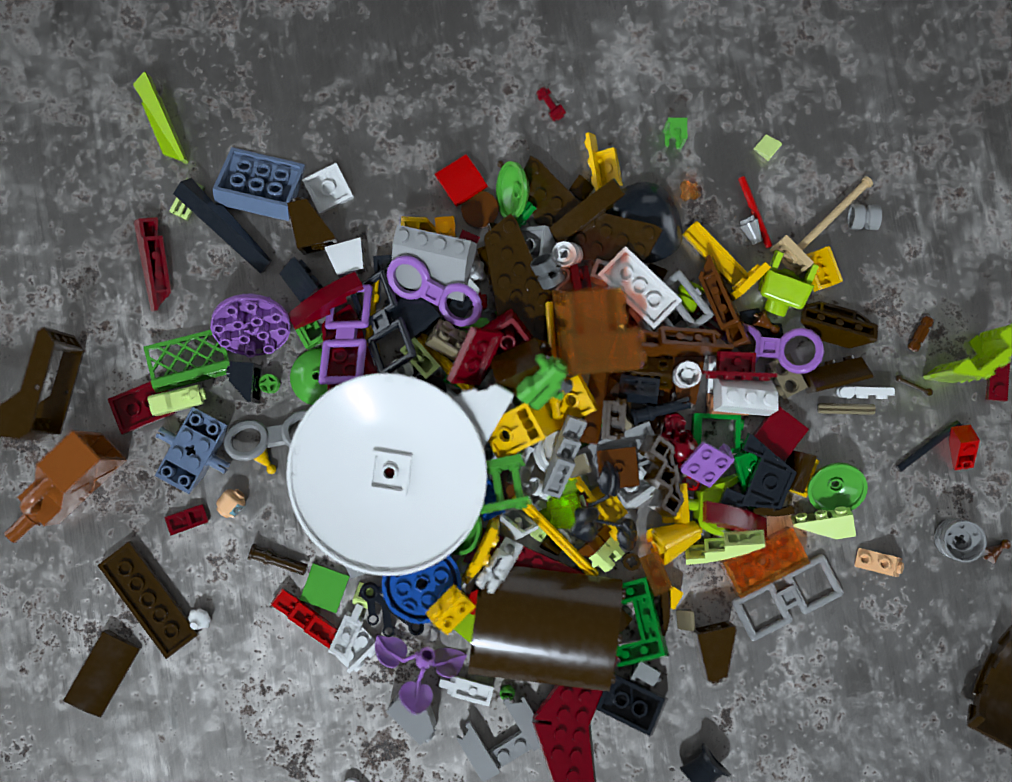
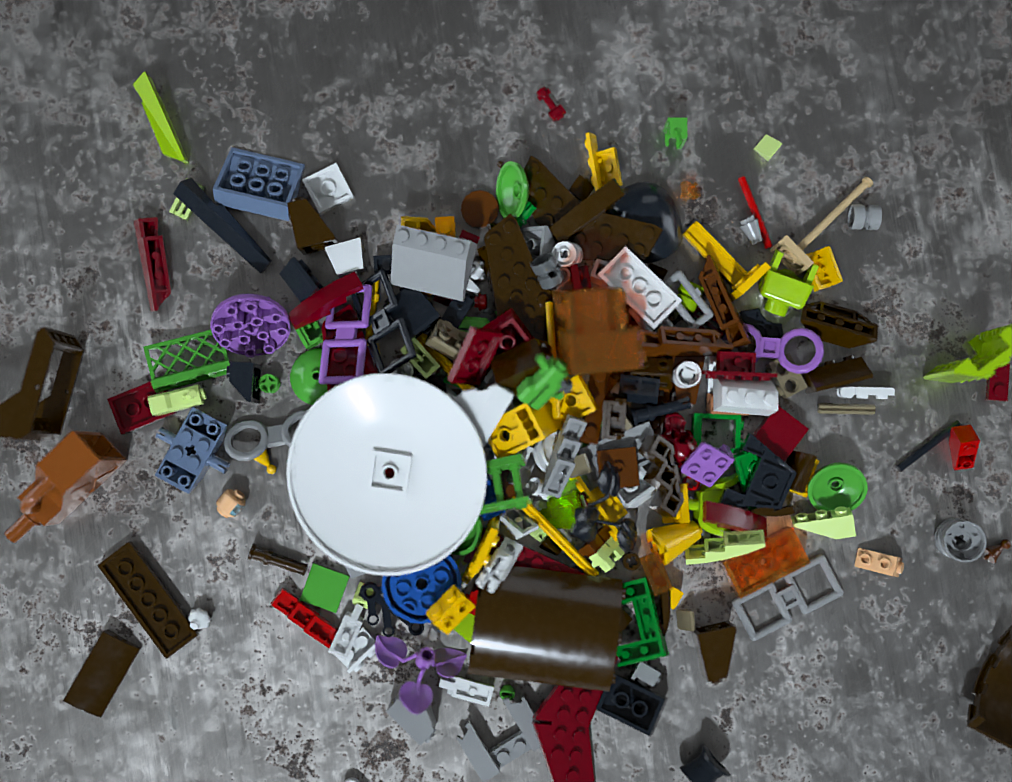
(186, 519): dark red slope -> none
(434, 291): medium lavender bar -> none
(461, 180): red slope -> none
(763, 320): reddish brown piece -> none
(920, 334): reddish brown axle -> none
(928, 392): dark brown hinge -> none

